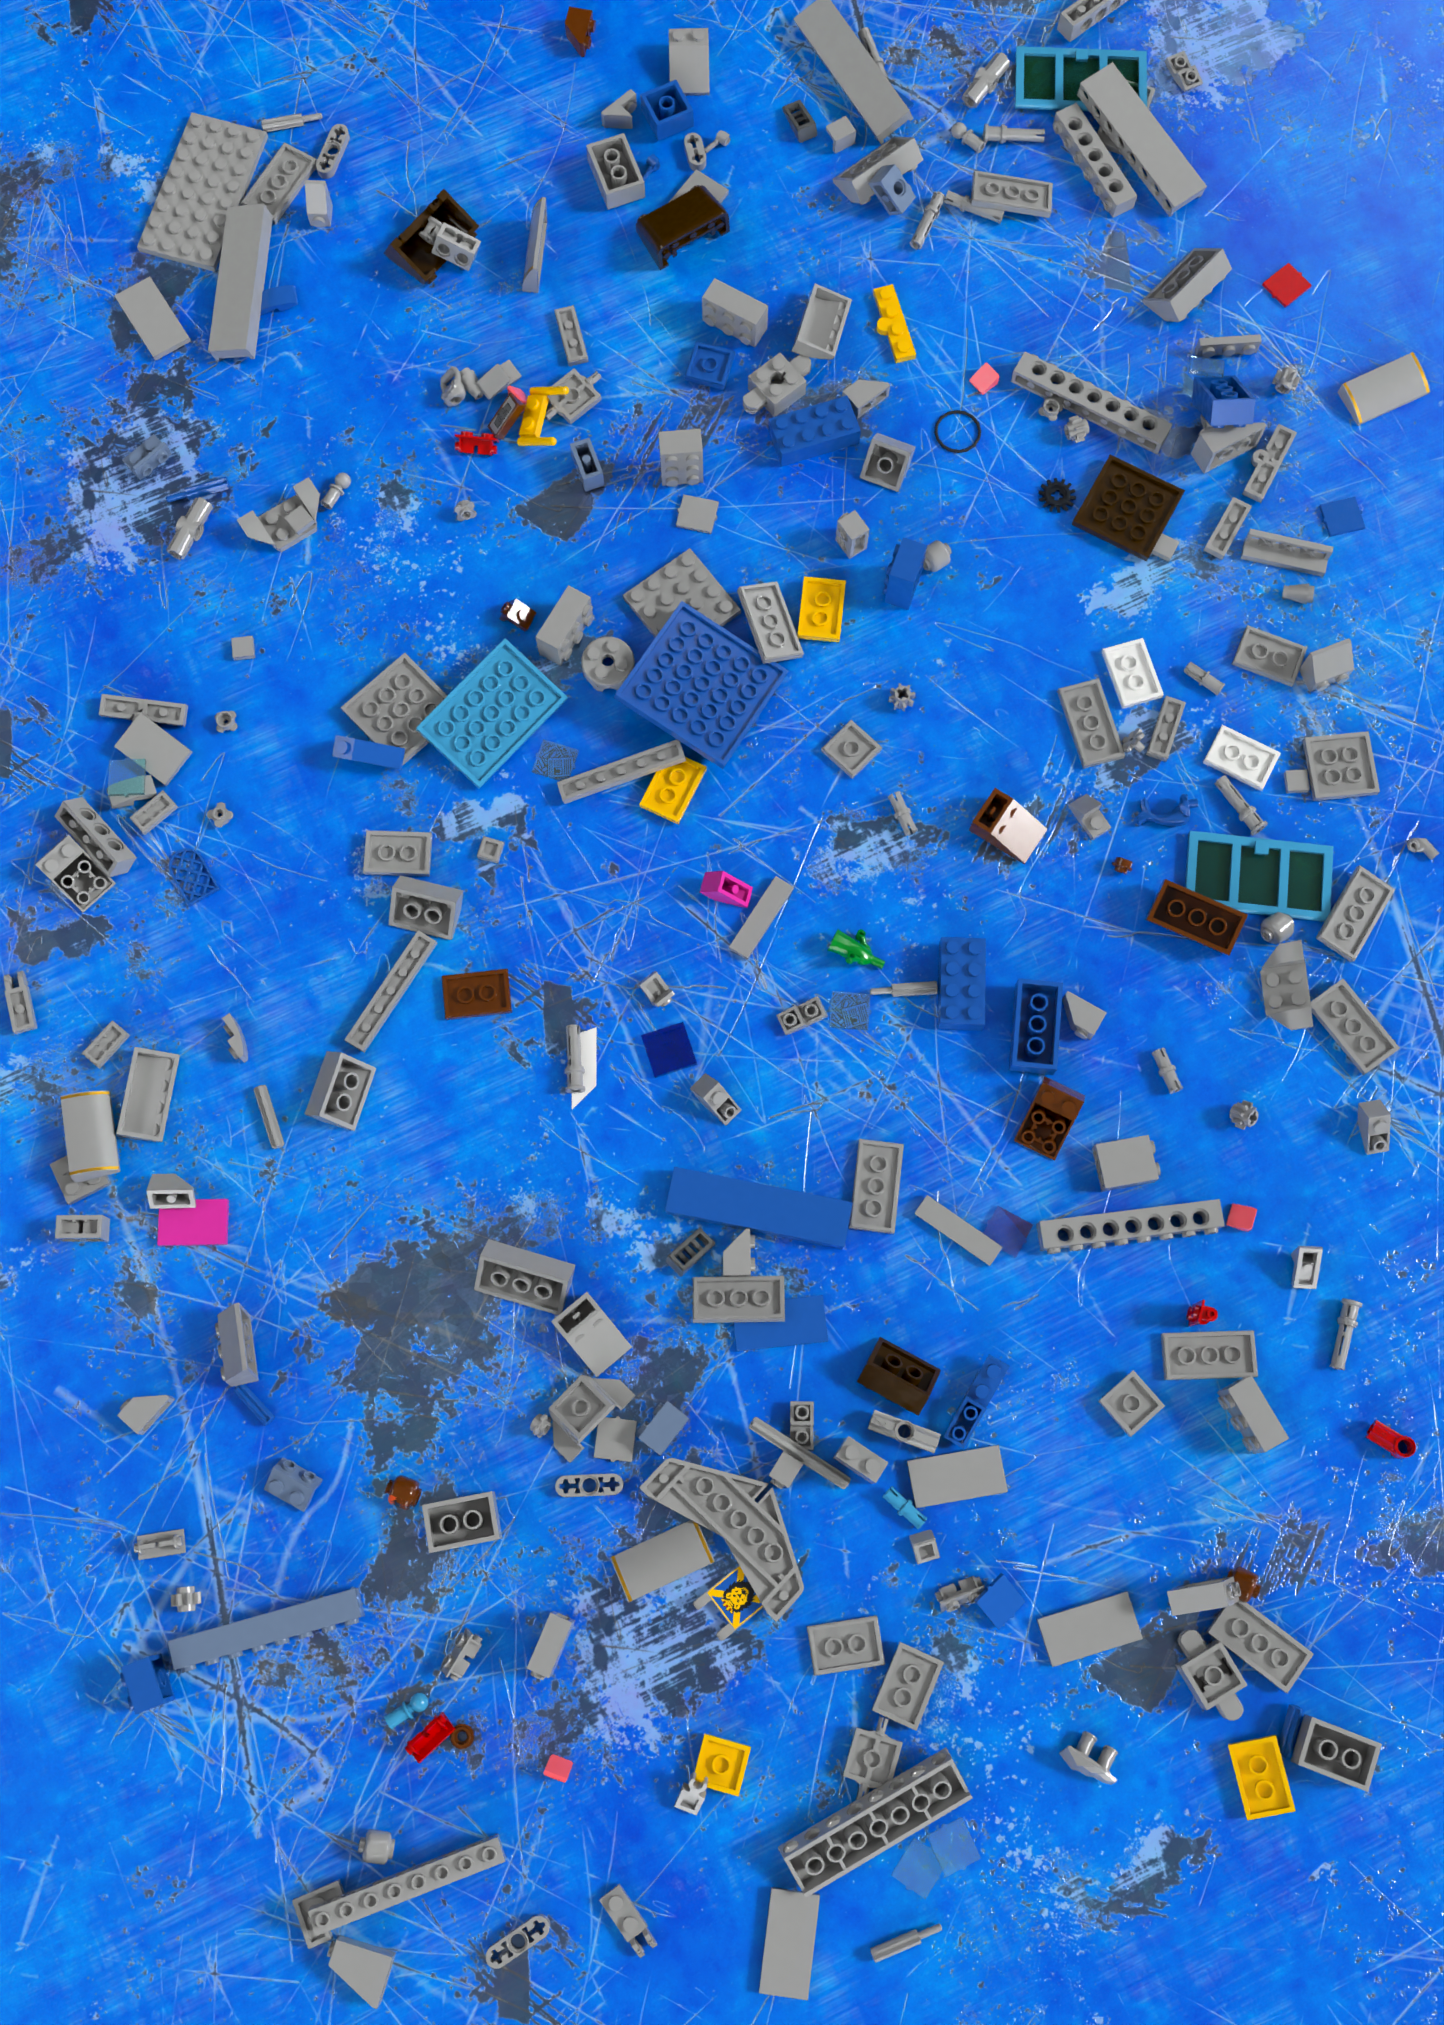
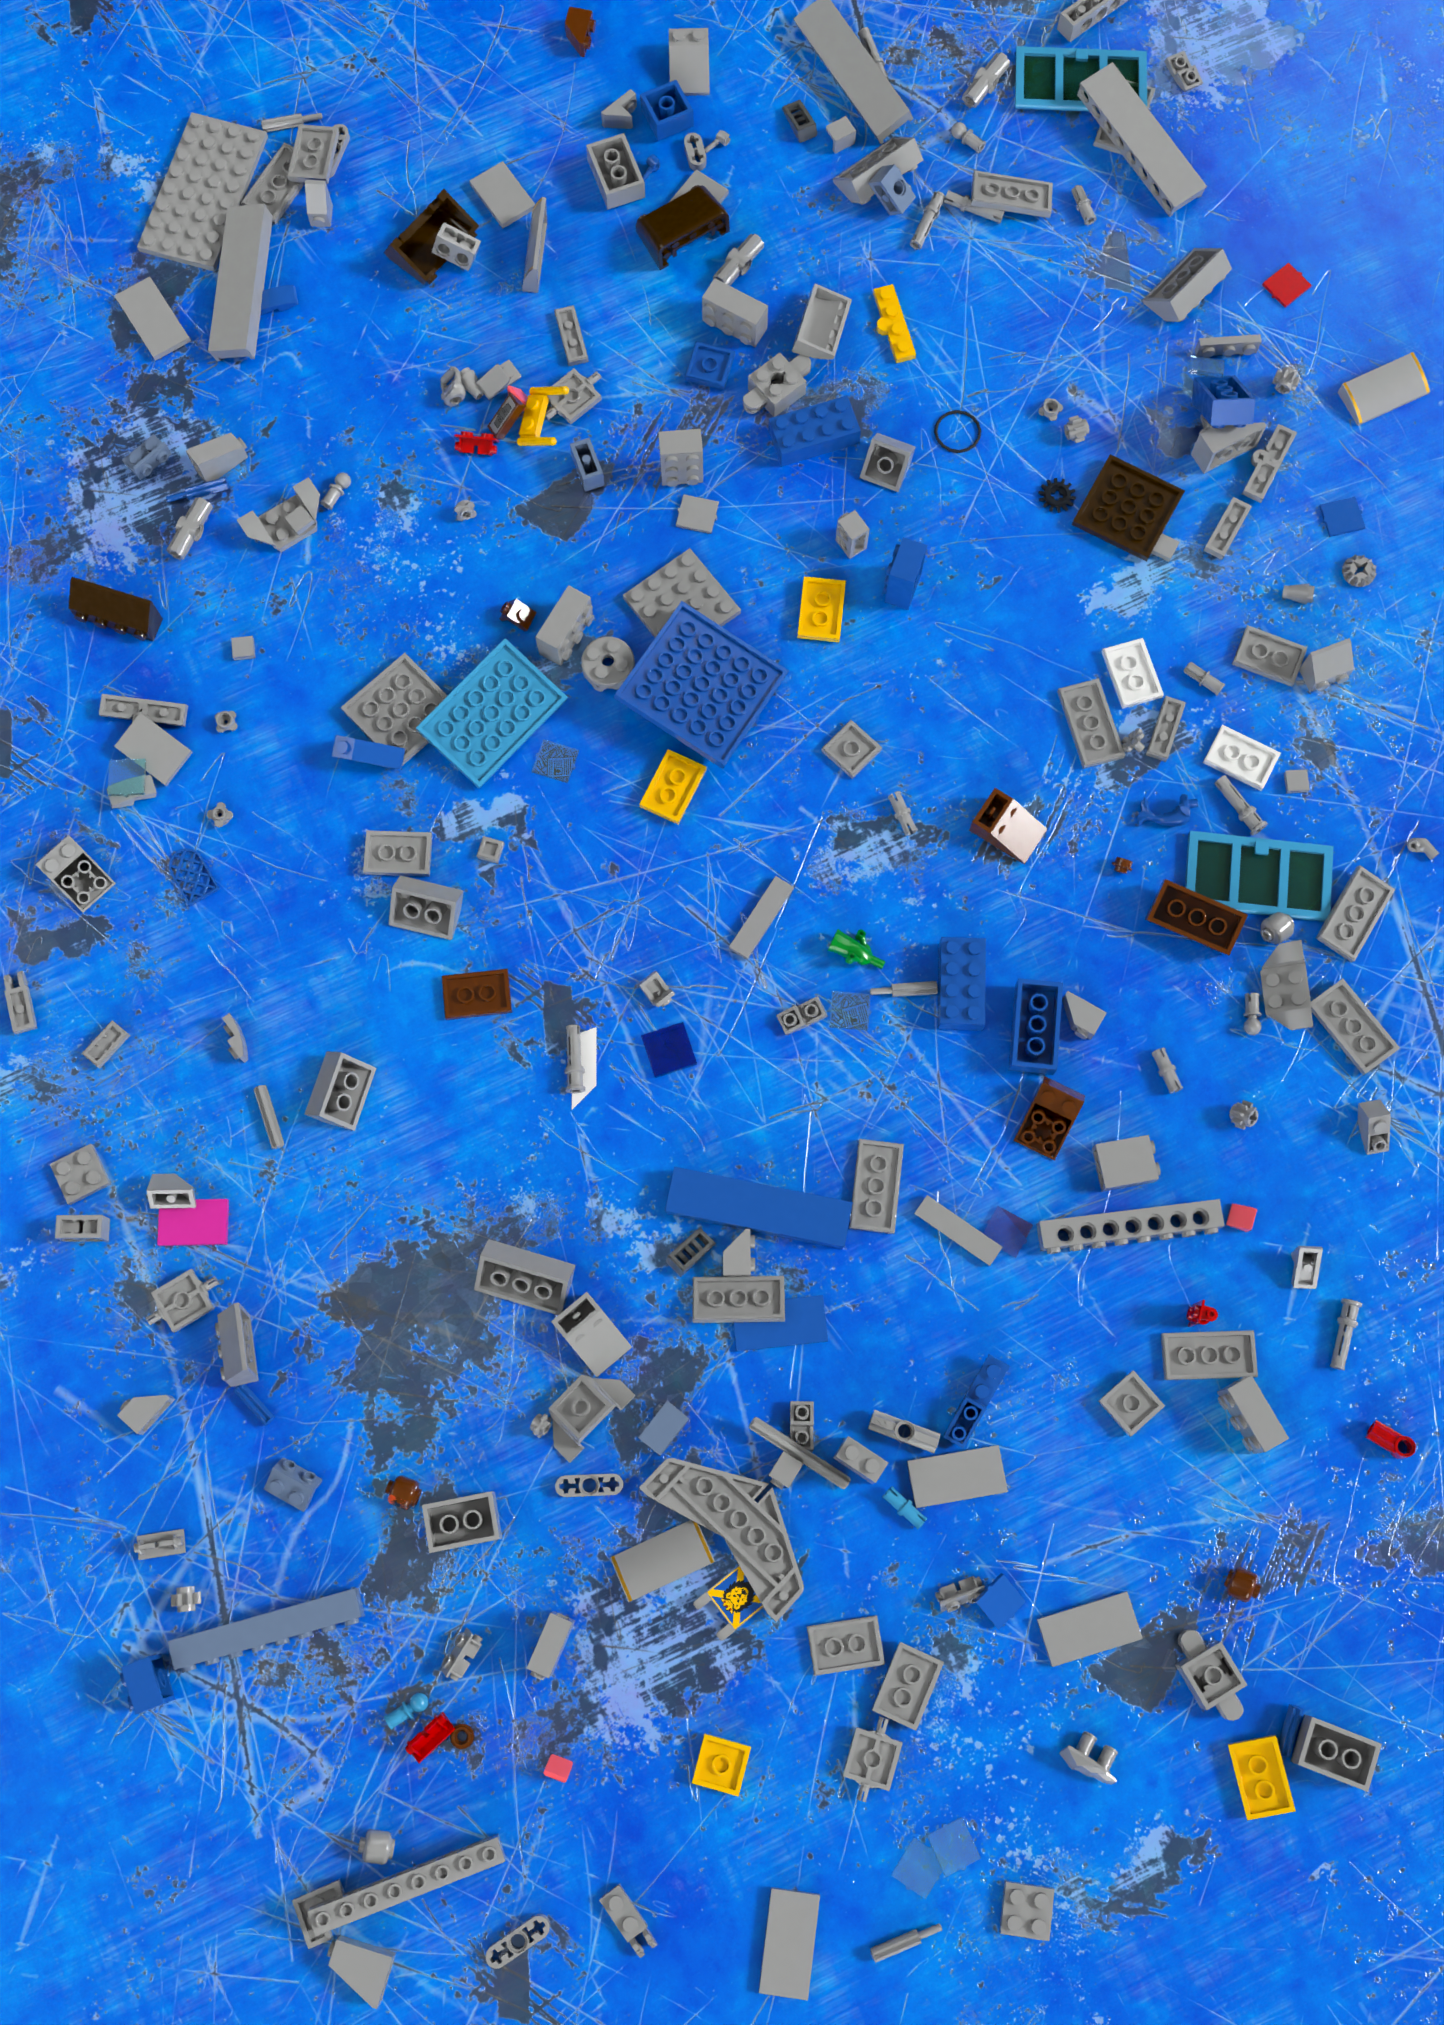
(90, 1135): light grey slope -> none
(95, 836): light grey brick -> none
(113, 609): none -> dark brown slope
(148, 1095): light grey slope -> none
(153, 812): light grey plate -> none
(182, 1300): none -> light grey plate
(217, 456): none -> light grey slope
(313, 153): none -> light grey plate
(391, 991): light grey plate -> none
(425, 234): light grey bush -> none
(502, 194): none -> light grey tile
(615, 1439): light grey piece -> none
(621, 771): light grey plate -> none
(692, 1795): light grey plate -> none
(715, 1098): light grey slope -> none
(726, 889): dark pink slope -> none
(739, 259): none -> light grey piece
(770, 622): light grey tile -> none
(866, 395): light grey slope -> none
(875, 1822): light grey tile -> none
(899, 692): light grey gear -> none
(899, 1376): dark brown slope -> none
(924, 1546): light grey slope -> none
(937, 556): light grey head -> none
(984, 378): coral slope -> none
(1004, 134): light grey pin -> none
(1026, 1910): none -> light grey plate
(1083, 205): none -> light grey axle
(1089, 816): light grey slope -> none
(1094, 160): light grey brick -> none
(1095, 412): light grey brick -> none
(1203, 1596): light grey window -> none
(1252, 1025): none -> light grey pin
(1260, 1644): light grey plate -> none
(1286, 554): light grey fence -> none
(1341, 766): light grey plate -> none
(1362, 578): none -> light grey gear

